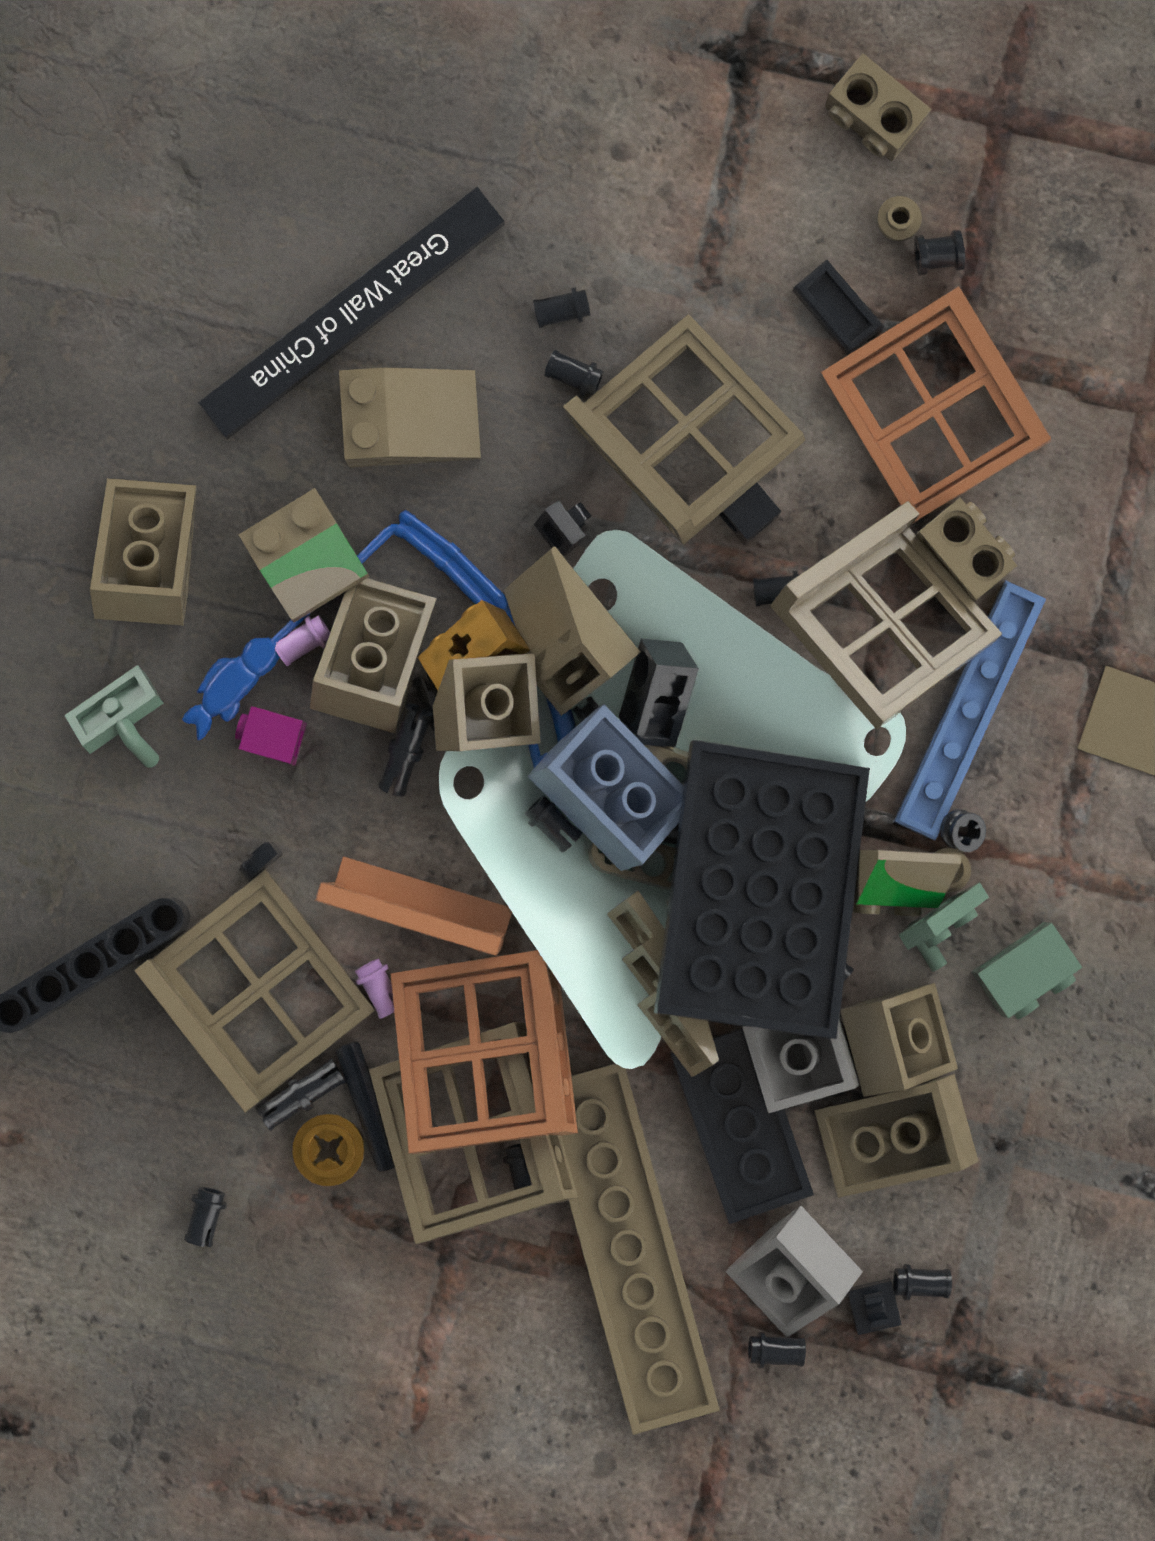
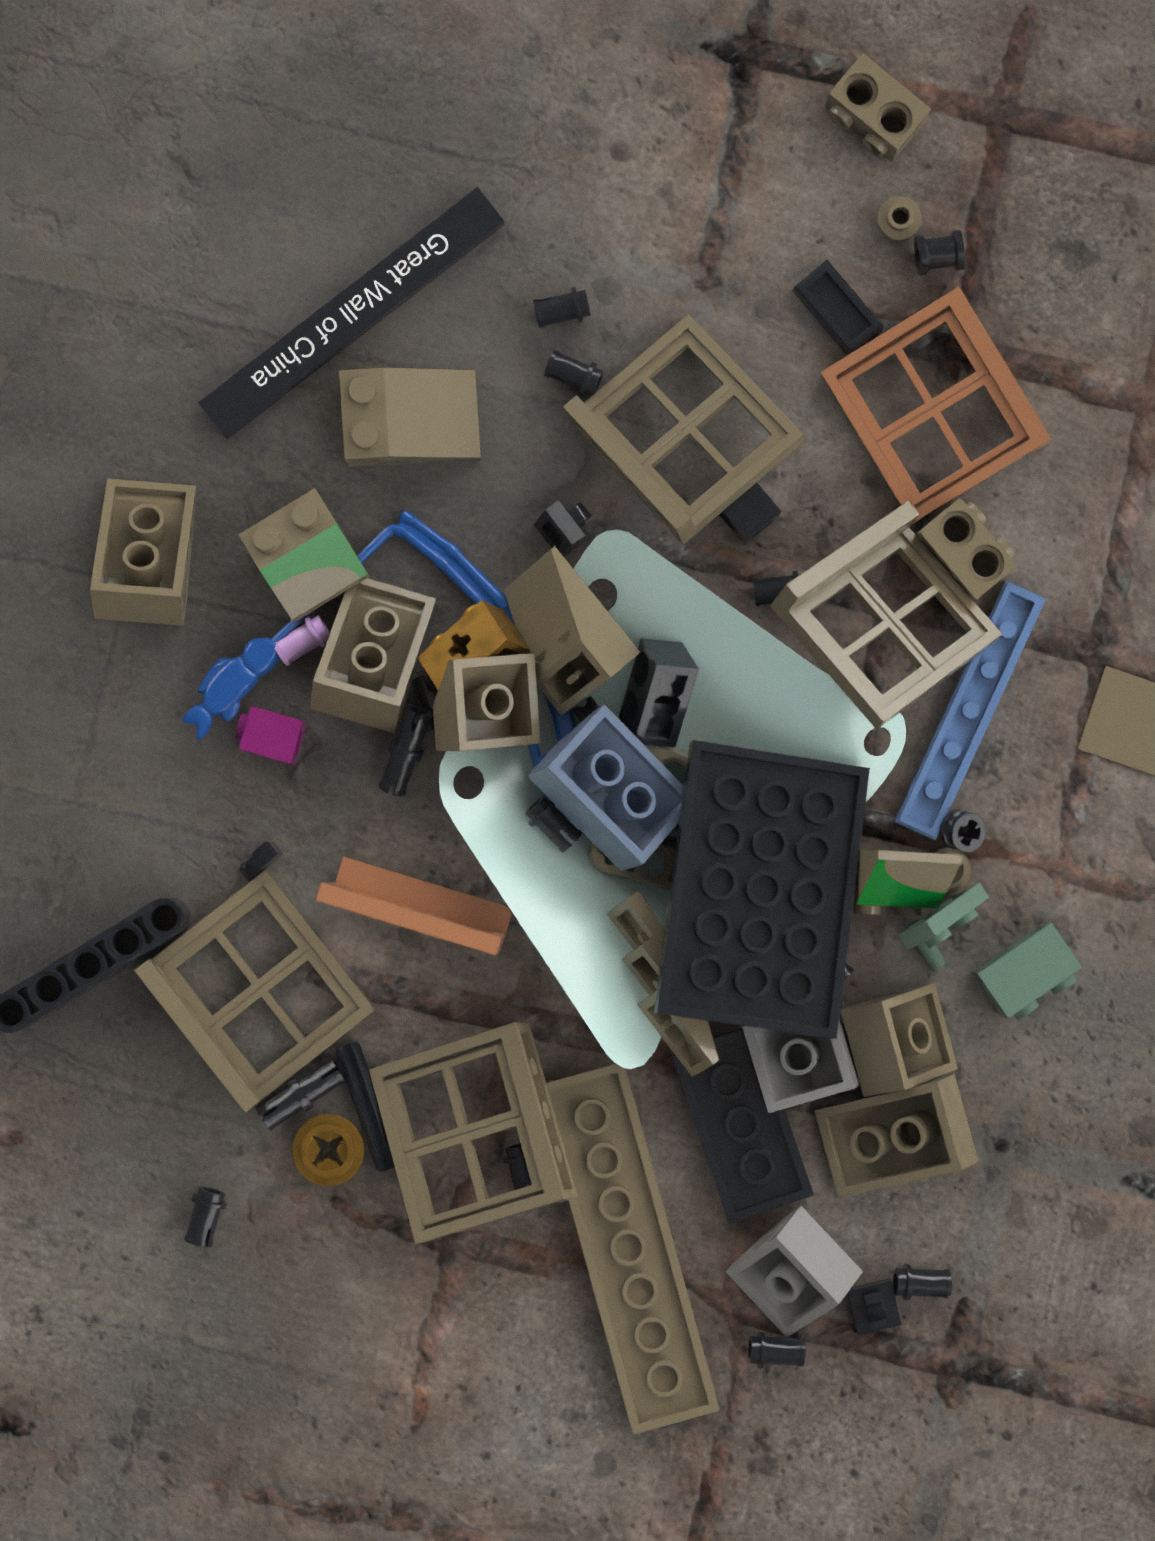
(115, 712): sand green plate -> none
(378, 986): lavender pin -> none
(544, 1042): nougat window -> none

